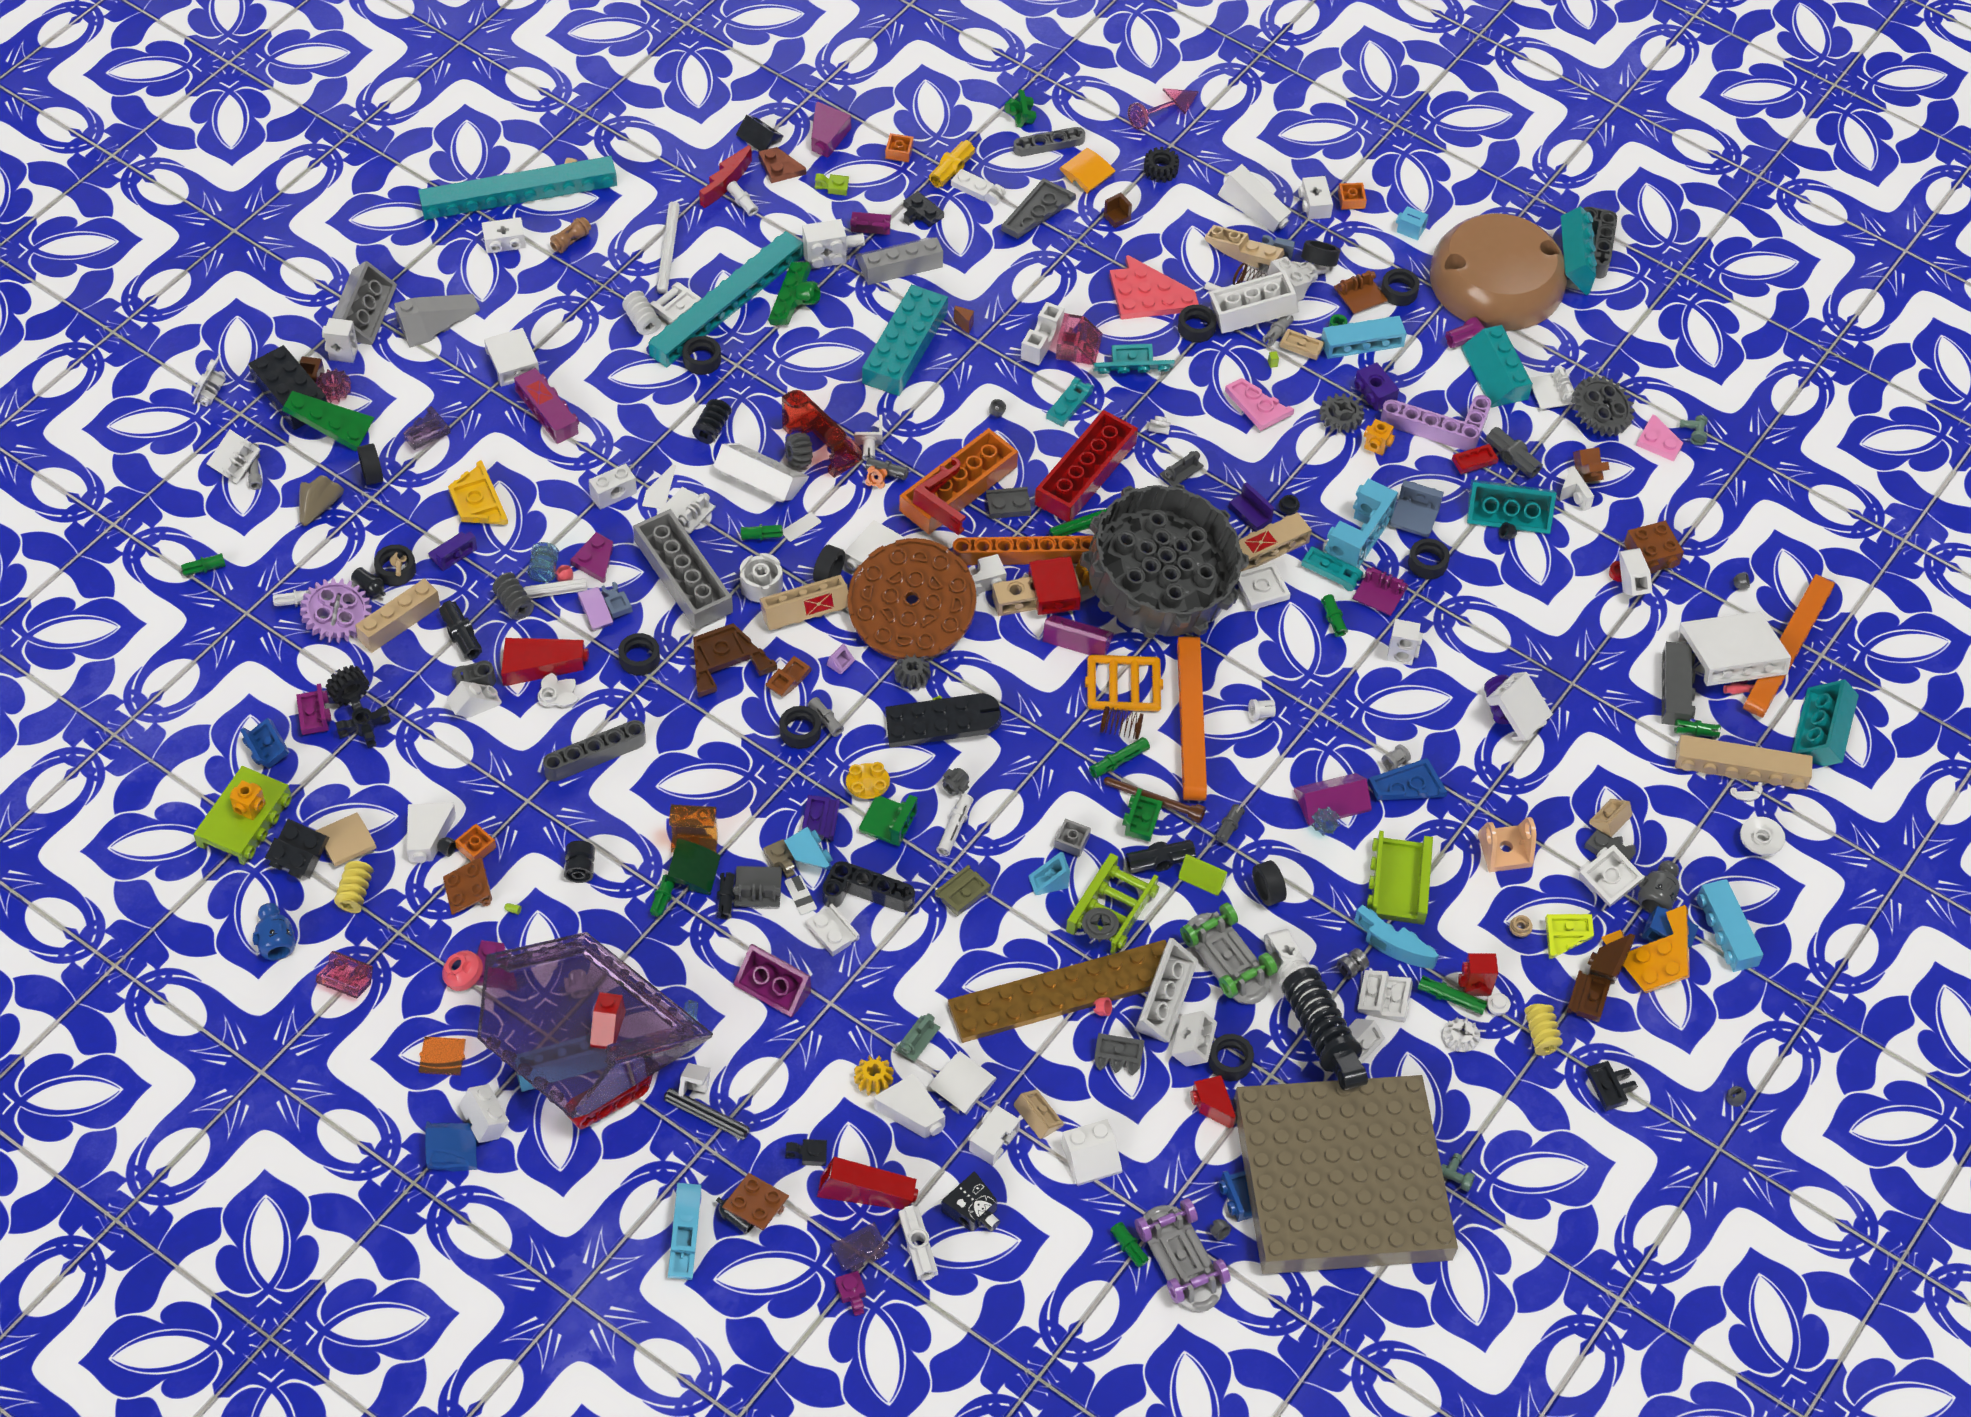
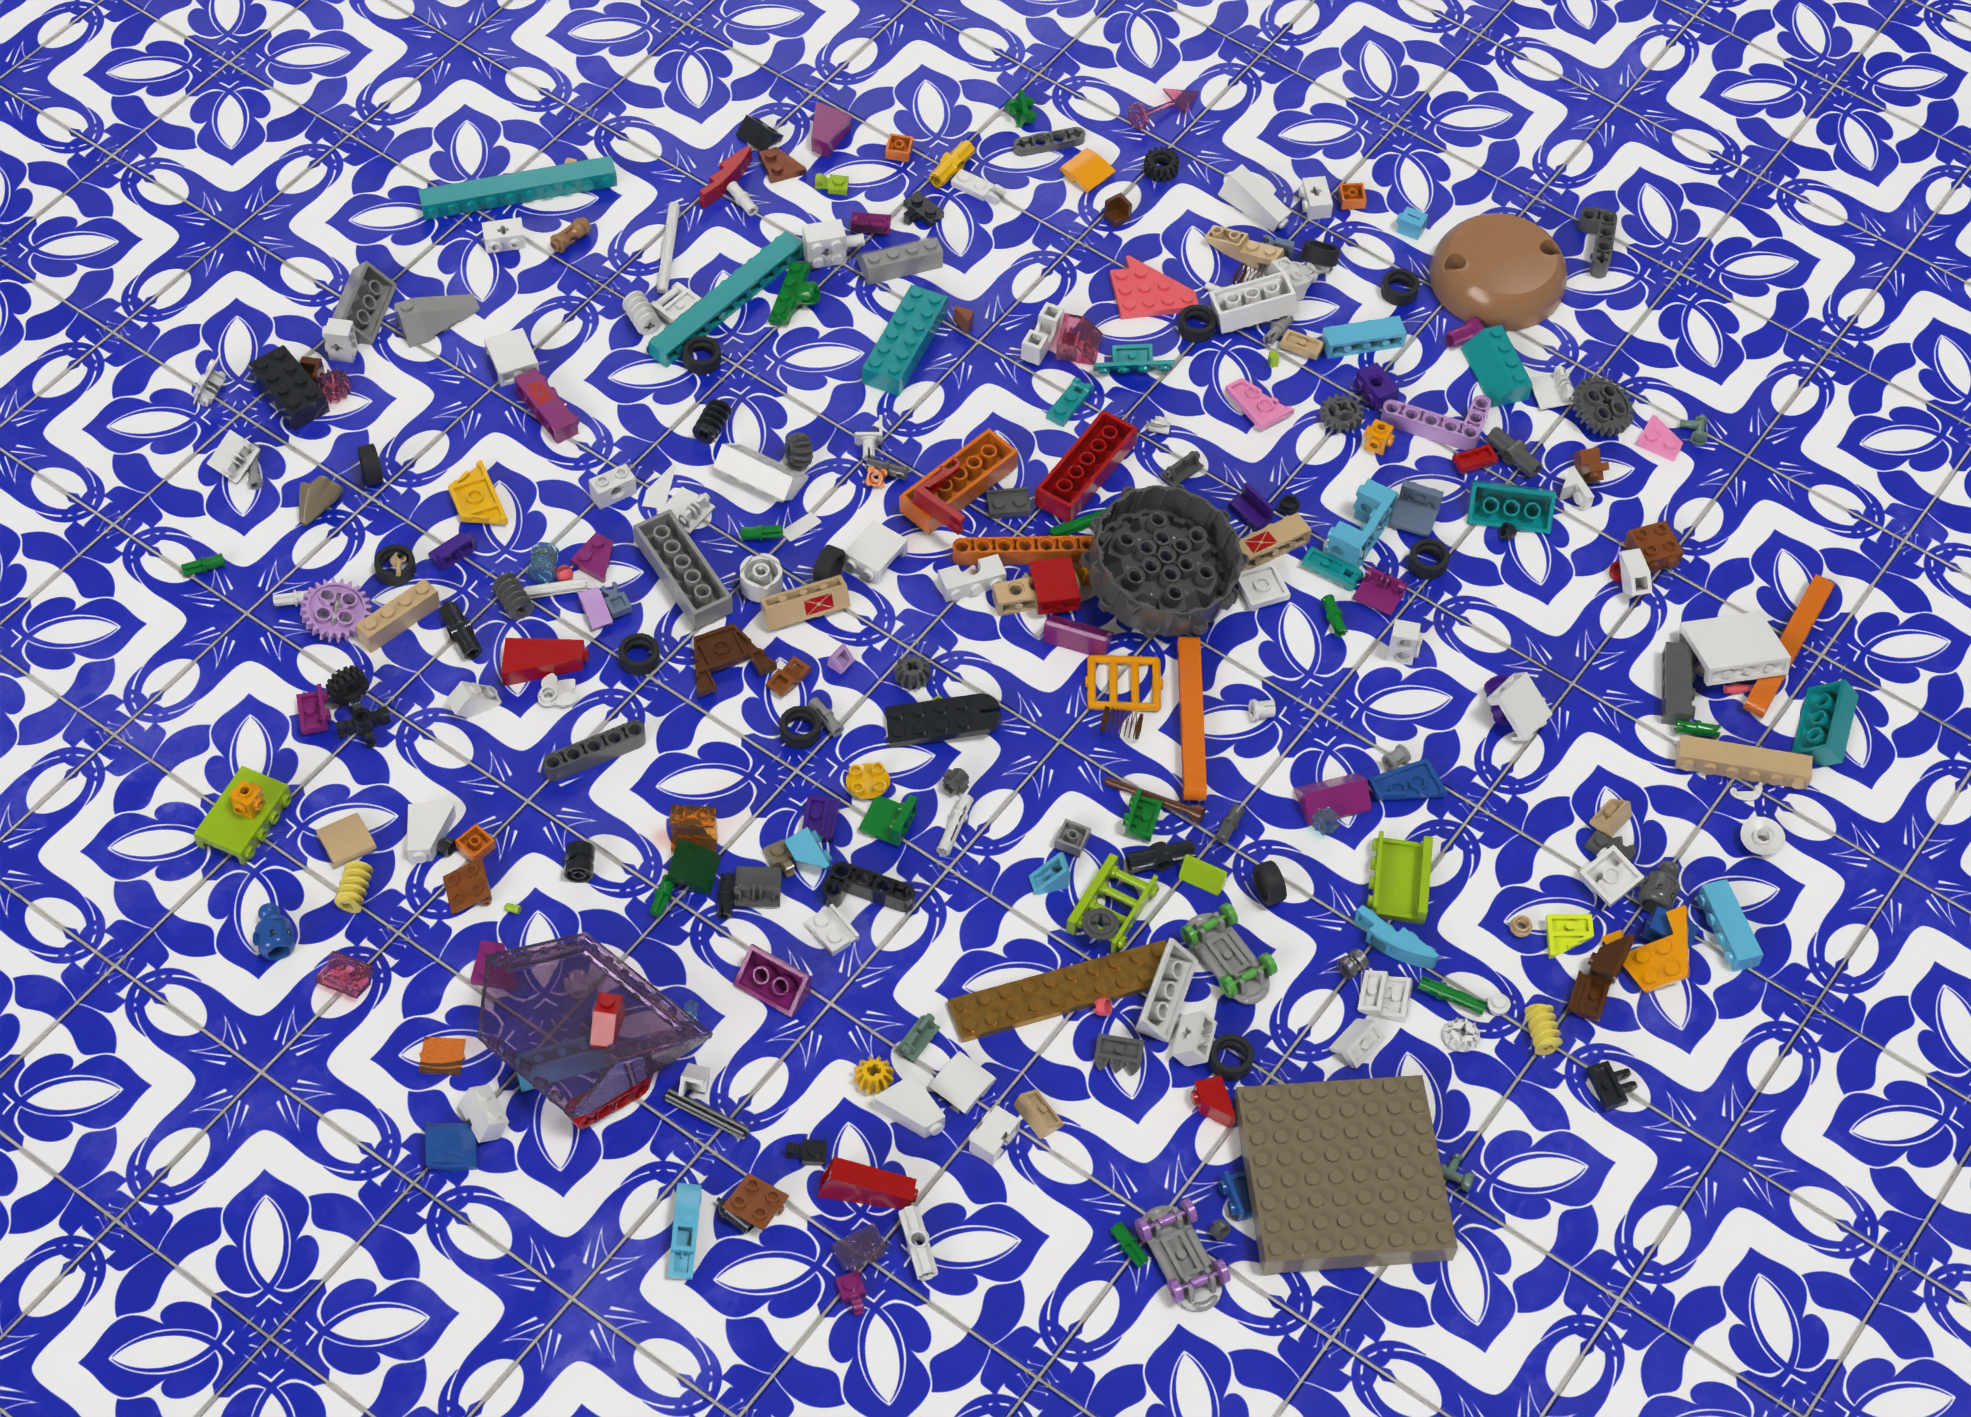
(265, 743): blue bracket -> none
(297, 849): black plate -> none
(332, 420): green wing -> none
(368, 582): black piece -> none
(426, 429): clear purple wing -> none
(466, 974): coral piece -> none
(475, 673): dark grey piece -> none
(800, 894): white sticker -> none
(805, 416): clear red windscreen -> none
(905, 569): dark orange plate -> none
(962, 890): olive plate -> none
(971, 1204): black torso -> none
(999, 403): dark grey hinge -> none
(1037, 207): dark grey wing -> none
(1091, 1152): white slope -> none
(1111, 762): green pin -> none
(1316, 1011): black piece -> none
(1338, 319): green bush -> none
(1360, 292): dark orange hinge -> none
(1479, 974): red brick -> none
(1515, 837): light nougat hose -> none
(1579, 248): teal slope -> none
(1739, 1099): dark grey hinge -> none
(1742, 581): dark grey hinge -> none

